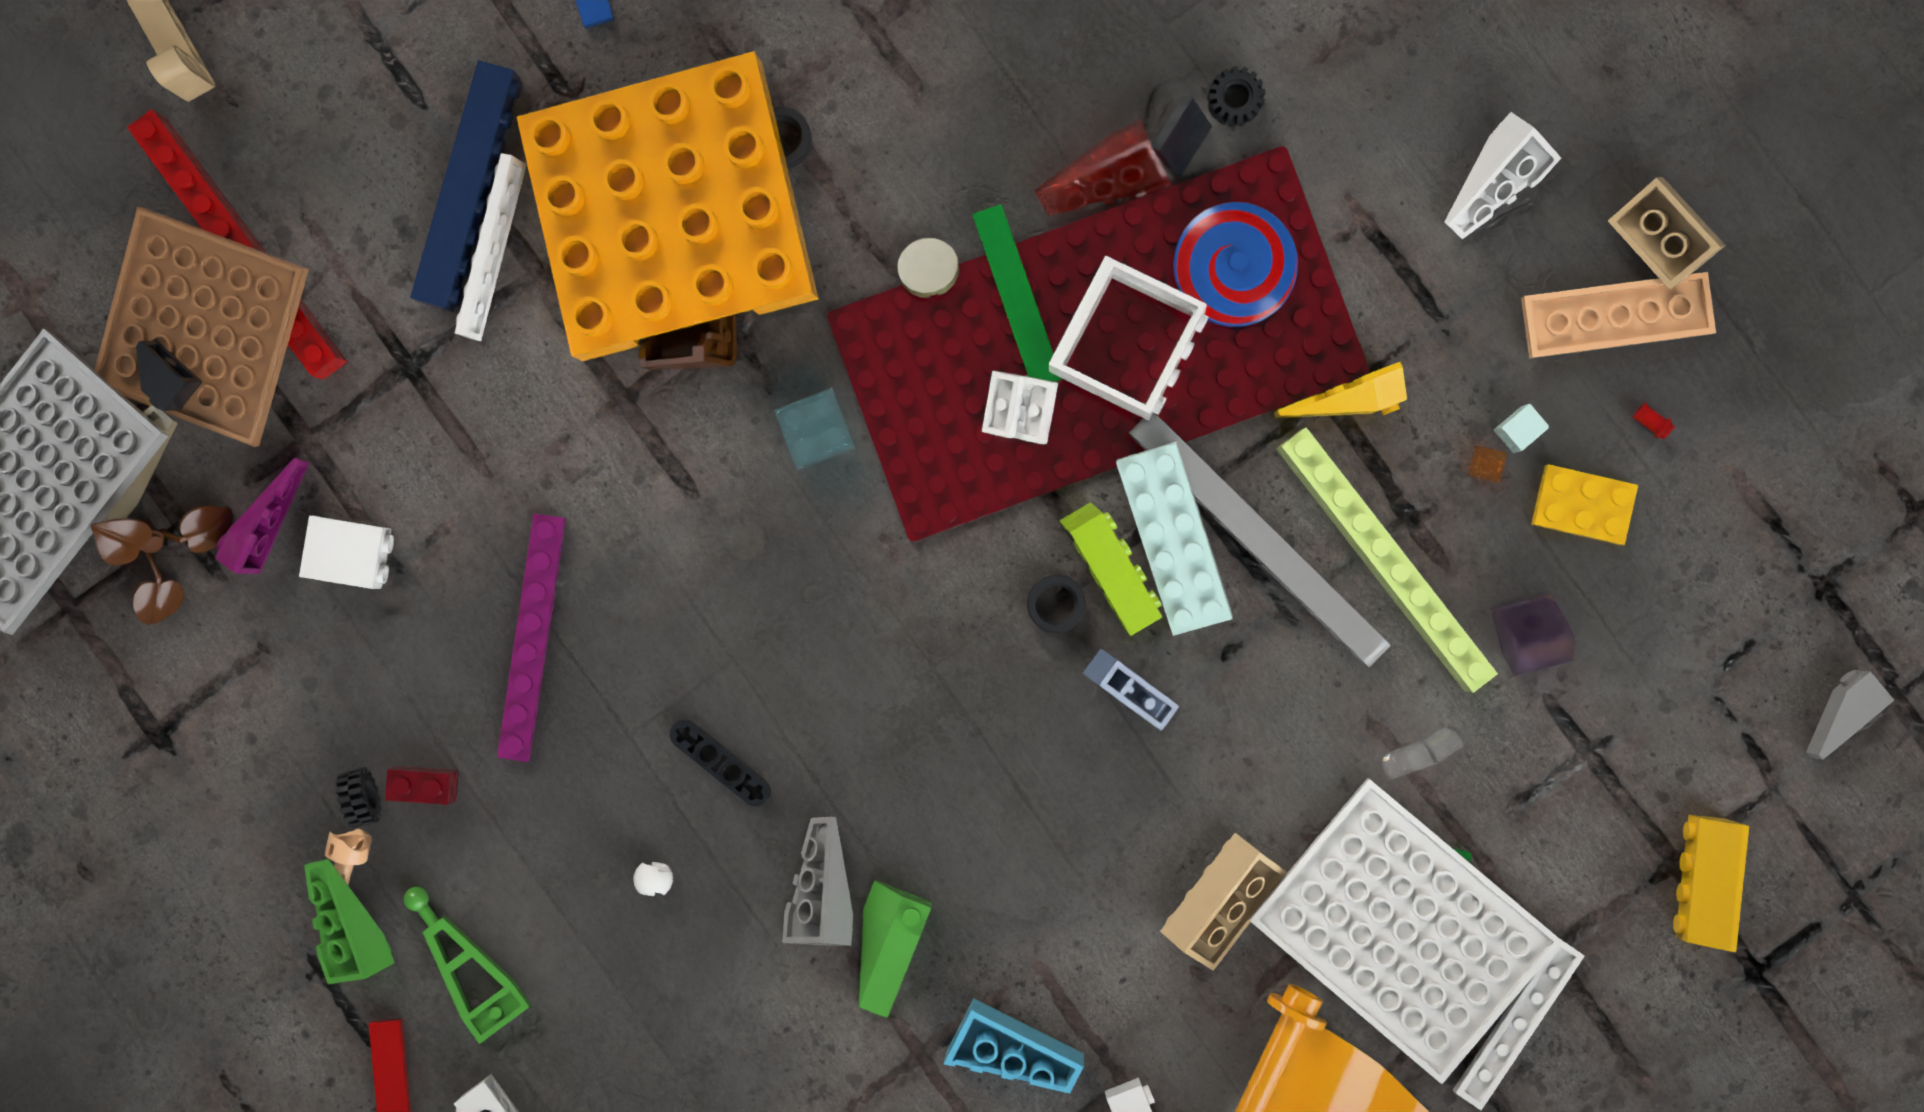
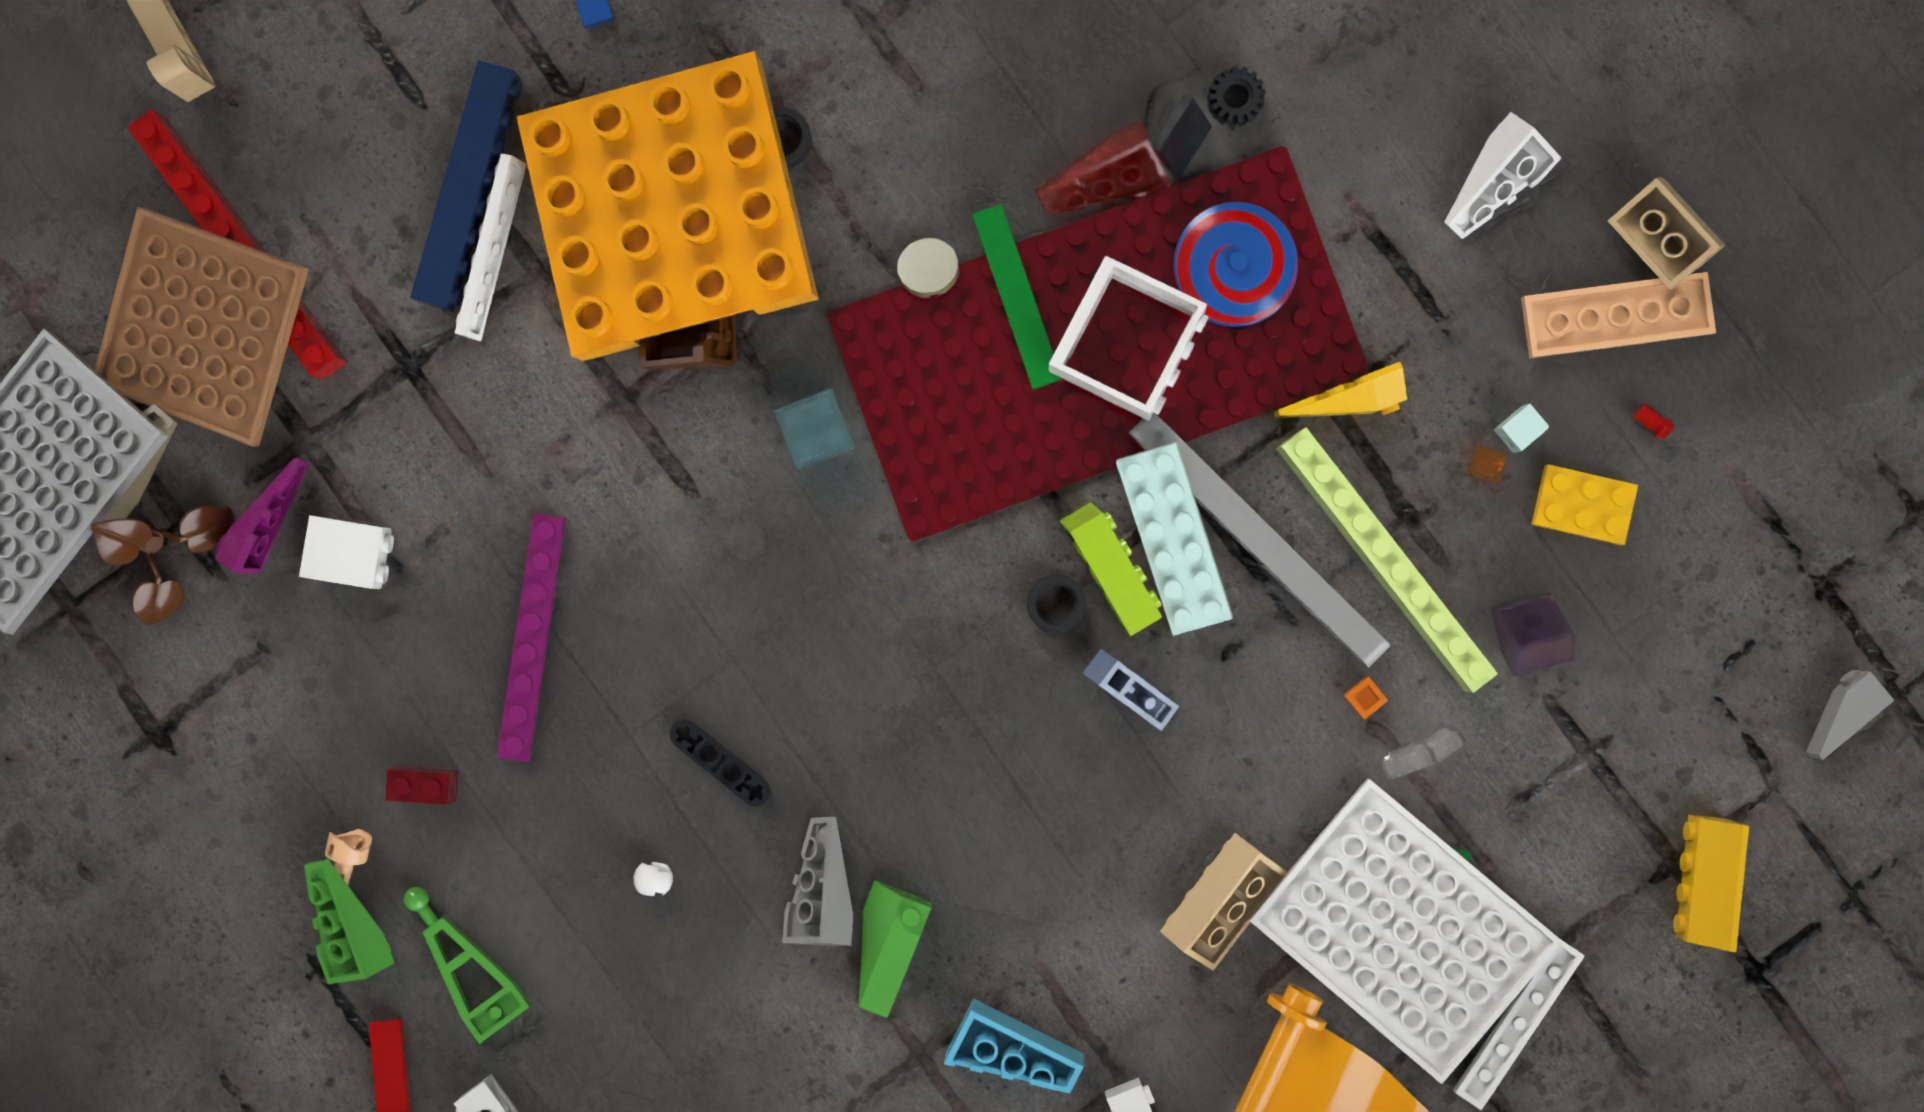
(164, 377): black slope -> none
(358, 797): black tyre -> none
(1019, 407): white slope -> none
(1365, 697): none -> orange plate

